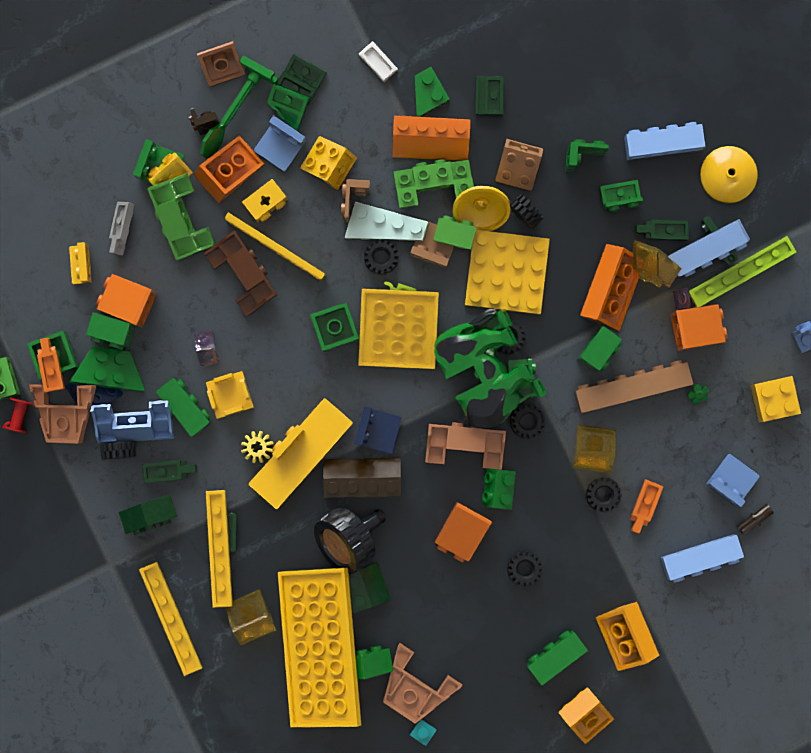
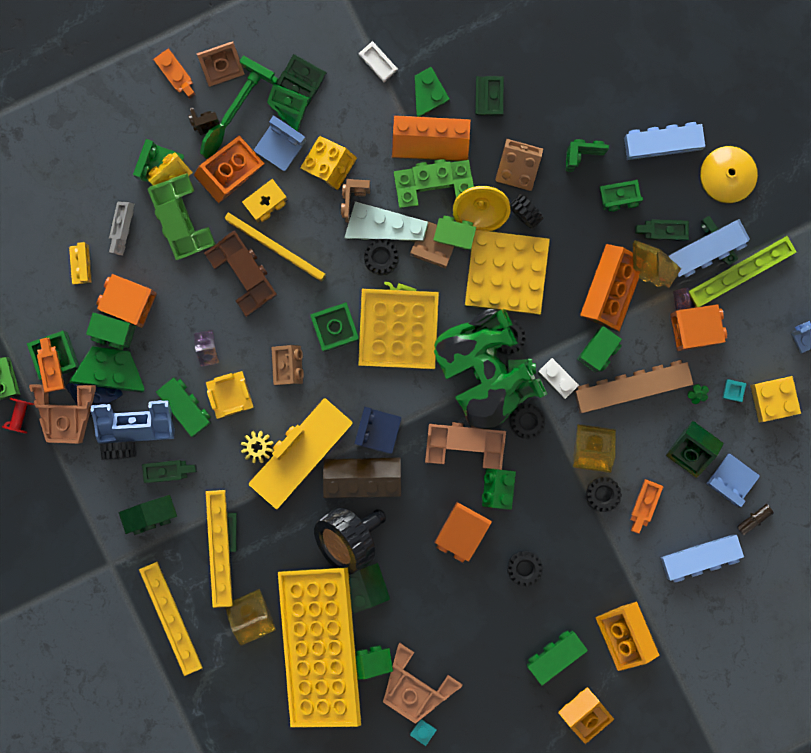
(174, 72): none -> orange hinge
(287, 365): none -> medium nougat bracket
(558, 378): none -> white plate
(695, 449): none -> dark green slope
(734, 390): none -> teal plate

